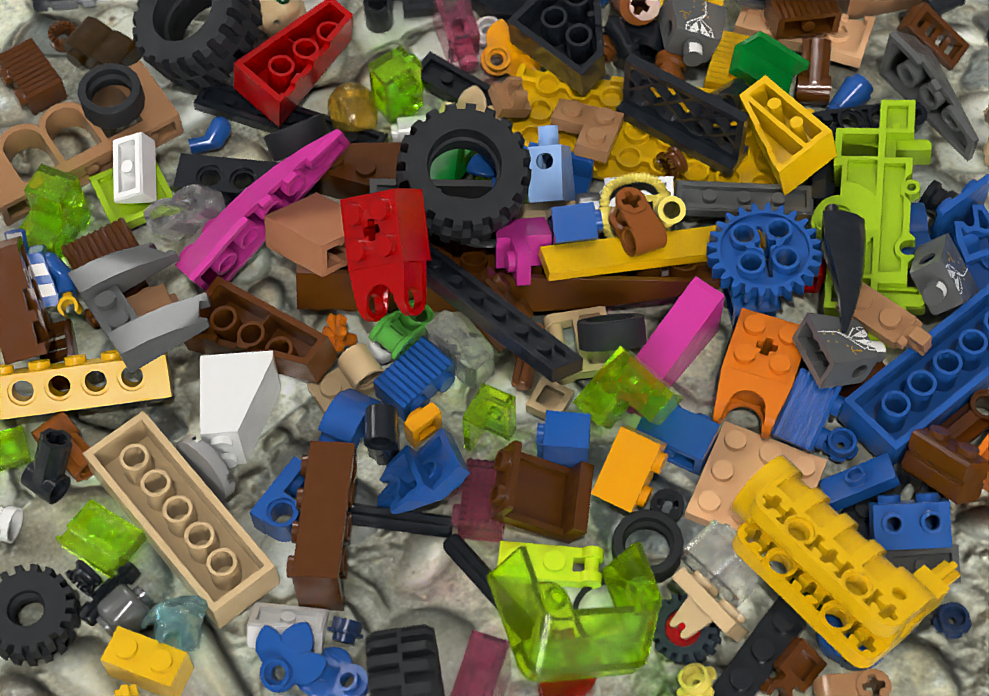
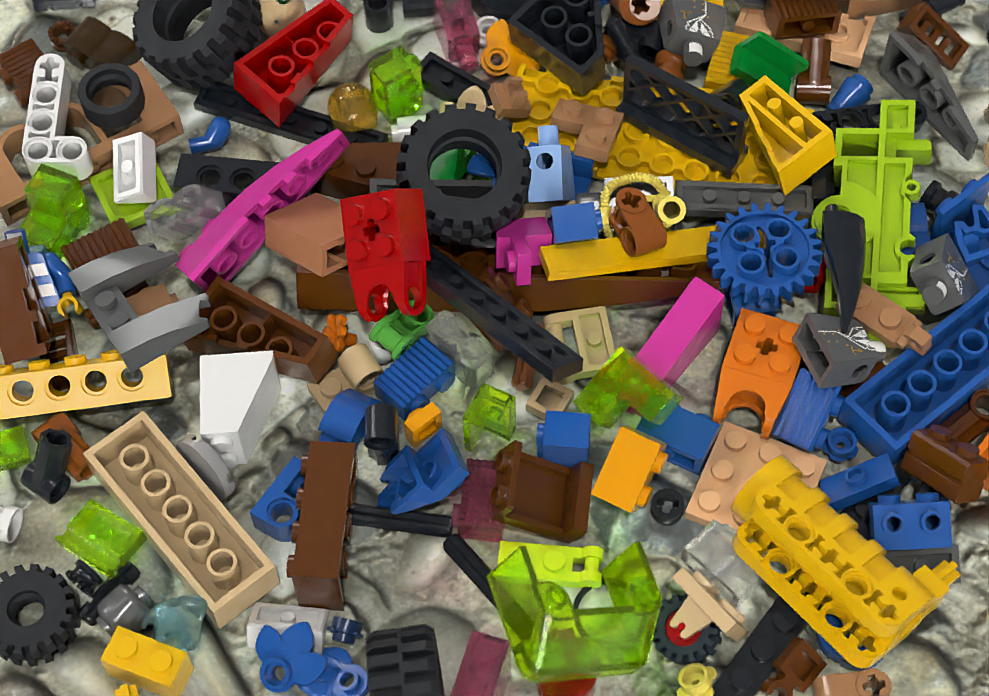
(46, 122): none -> white beam
(296, 136): black tyre -> none
(611, 331): black tyre -> none
(657, 522): black tyre -> none
(672, 162): reddish brown bush -> none
(958, 613): dark blue plate -> none

